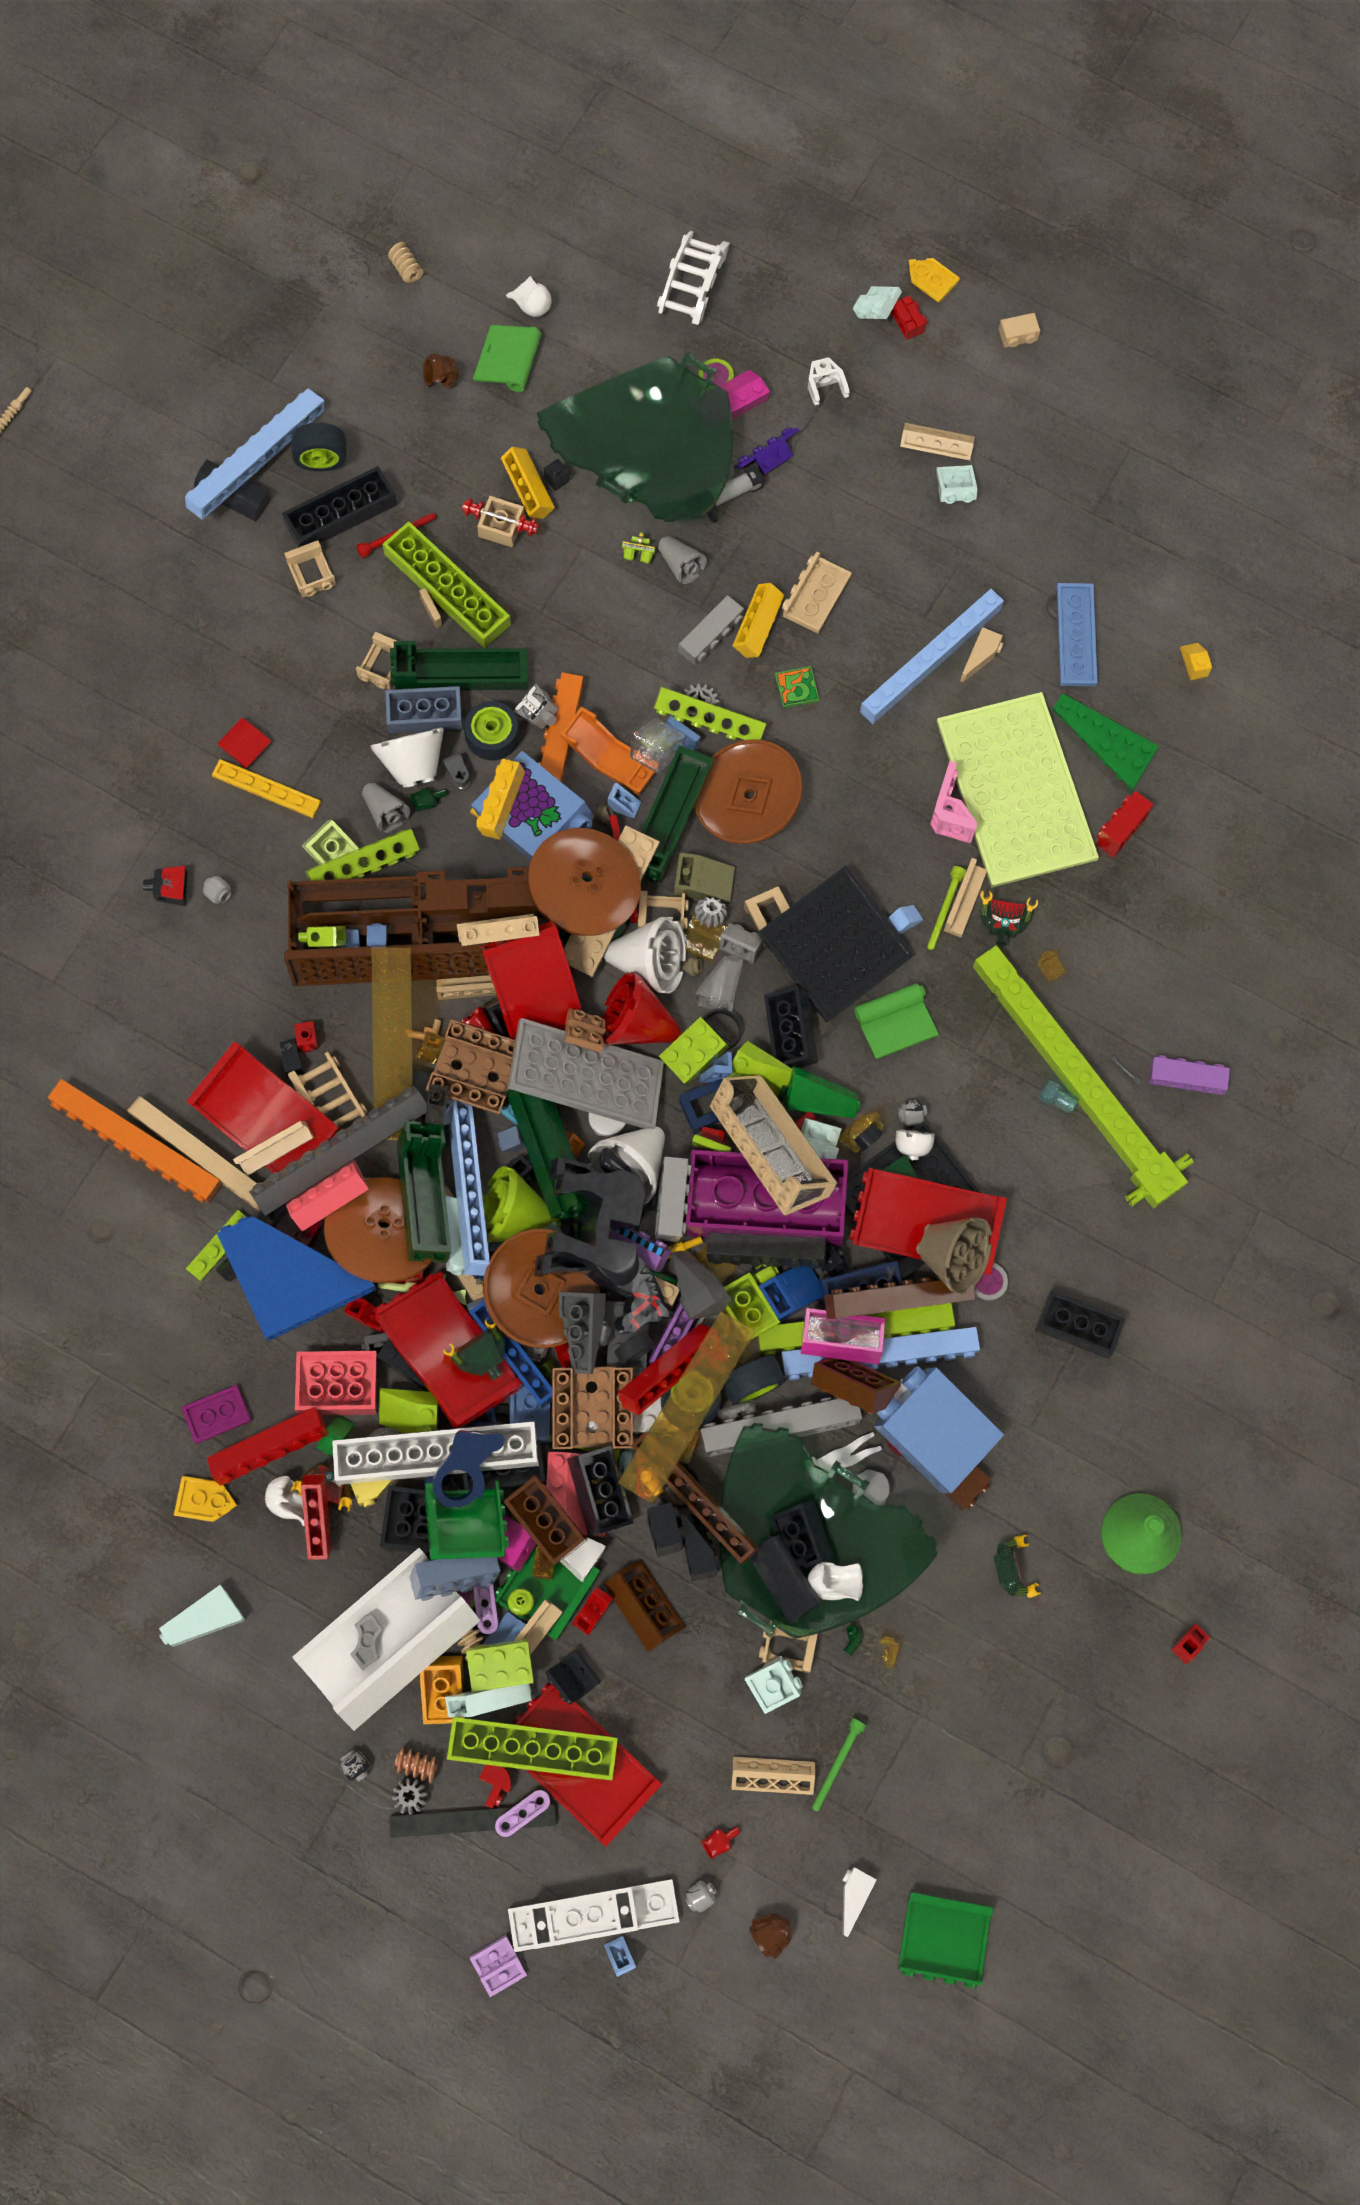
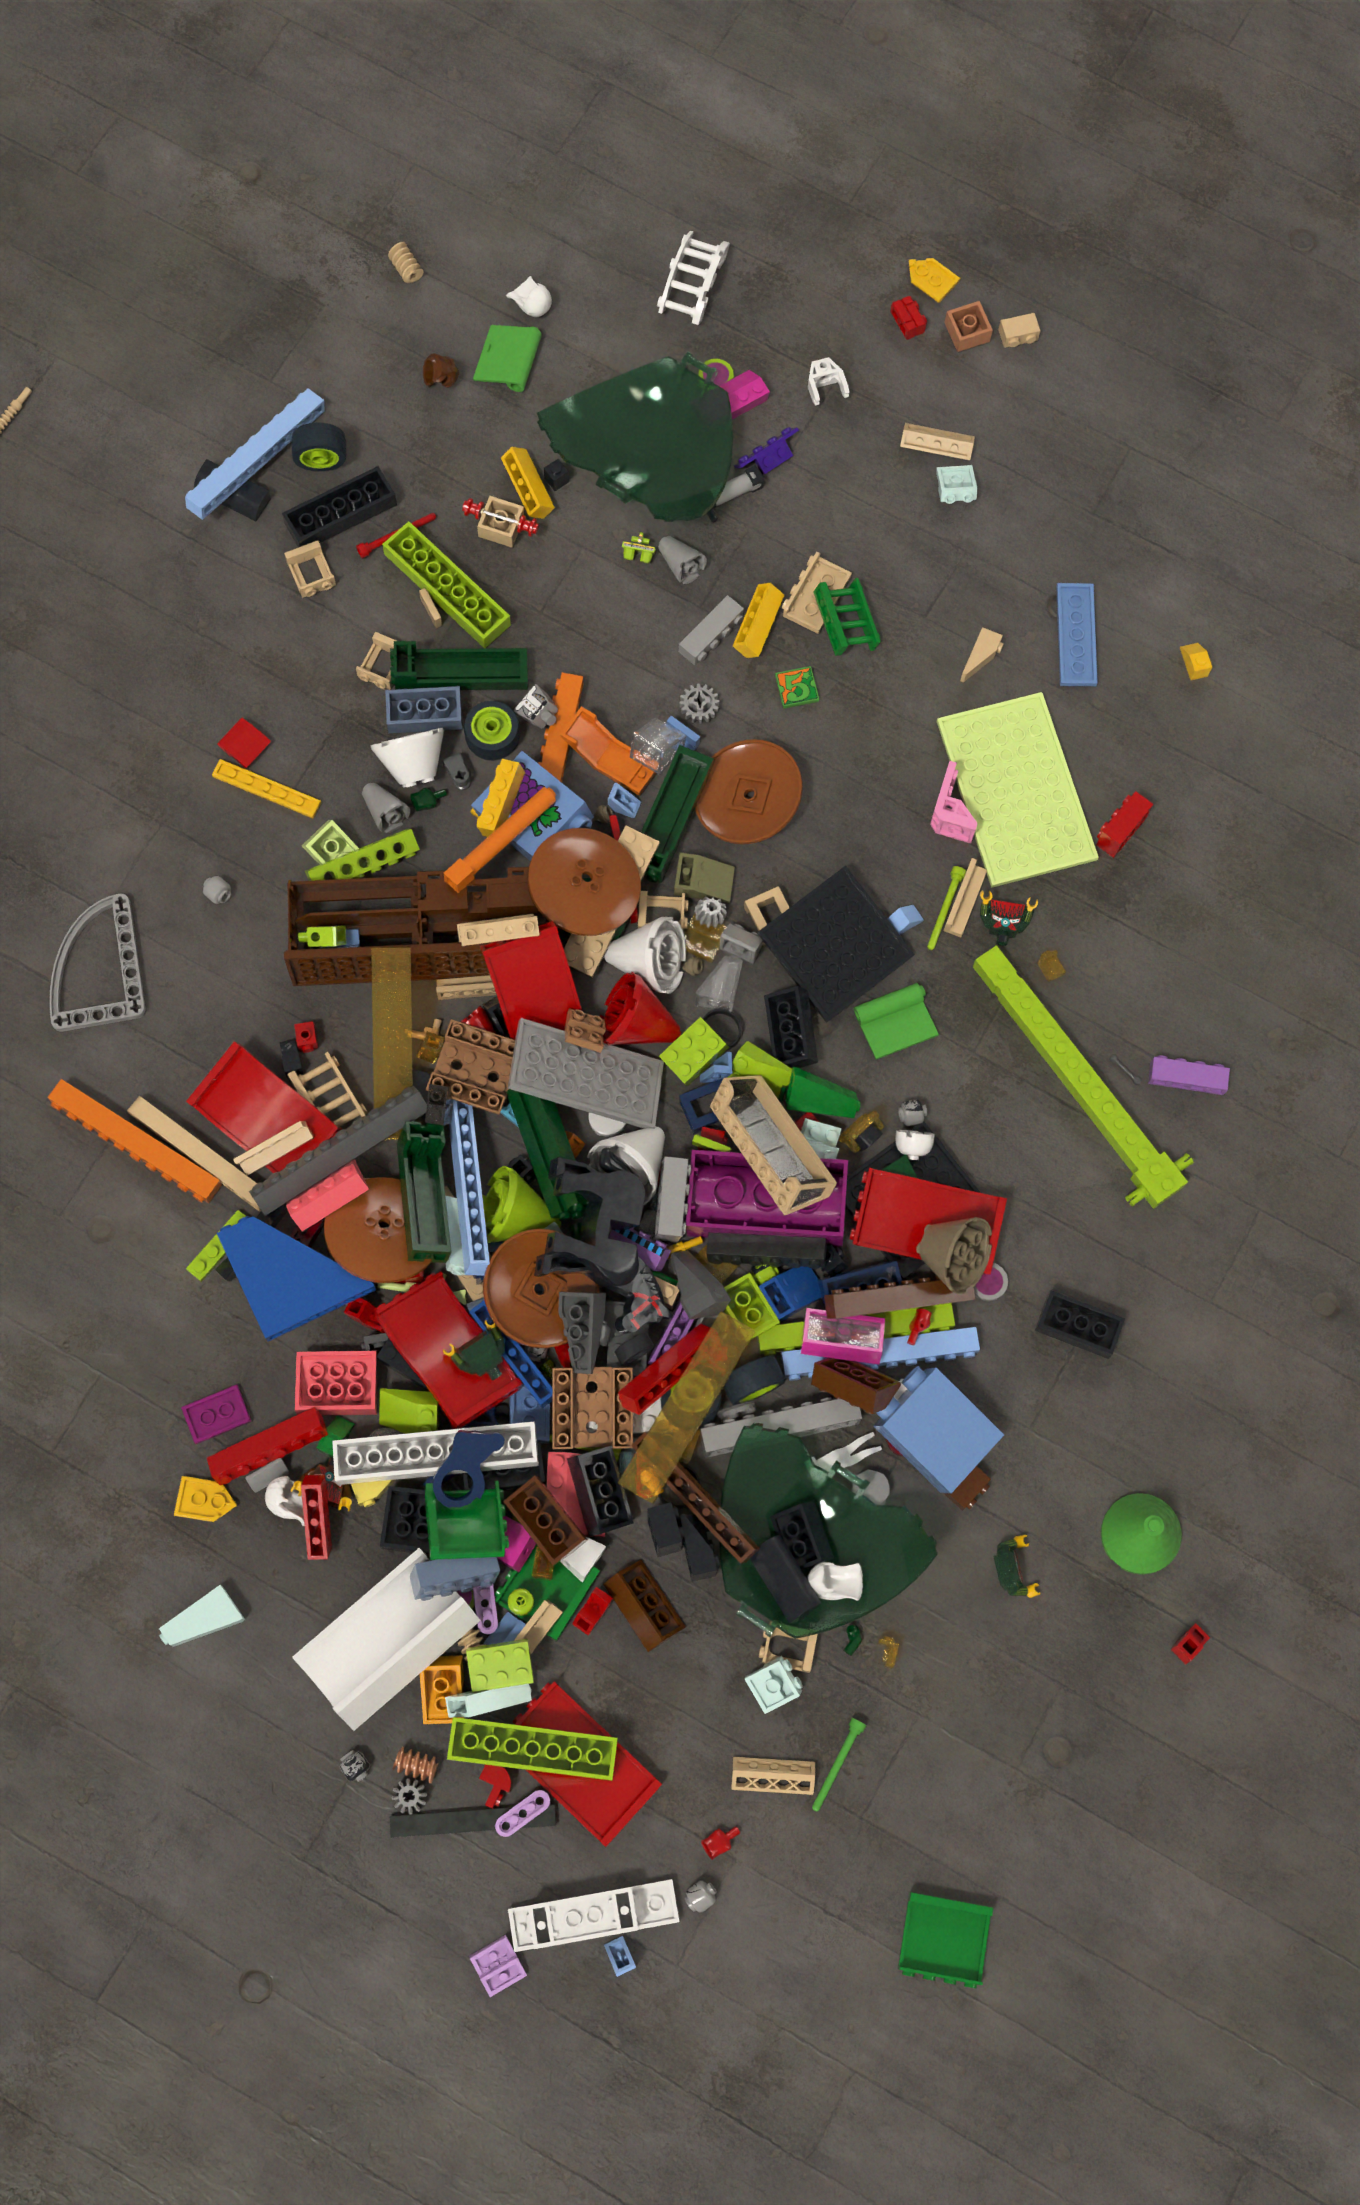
(136, 981): none -> light grey beam
(168, 885): torso -> none
(263, 1476): none -> light grey slope
(365, 1651): light grey tile -> none
(377, 935): medium blue brick -> none
(463, 871): none -> orange brick
(511, 1140): sand blue brick -> none
(573, 1677): black bracket -> none
(665, 696): lime brick -> none
(771, 1934): reddish brown helmet -> none
(835, 627): none -> green fence
(855, 1893): white slope -> none
(877, 302): light aqua plate -> none
(918, 1324): none -> red piece
(931, 656): light blue brick -> none
(968, 326): none -> nougat brick
(1054, 1095): clear light blue piece -> none
(1112, 743): green wing -> none

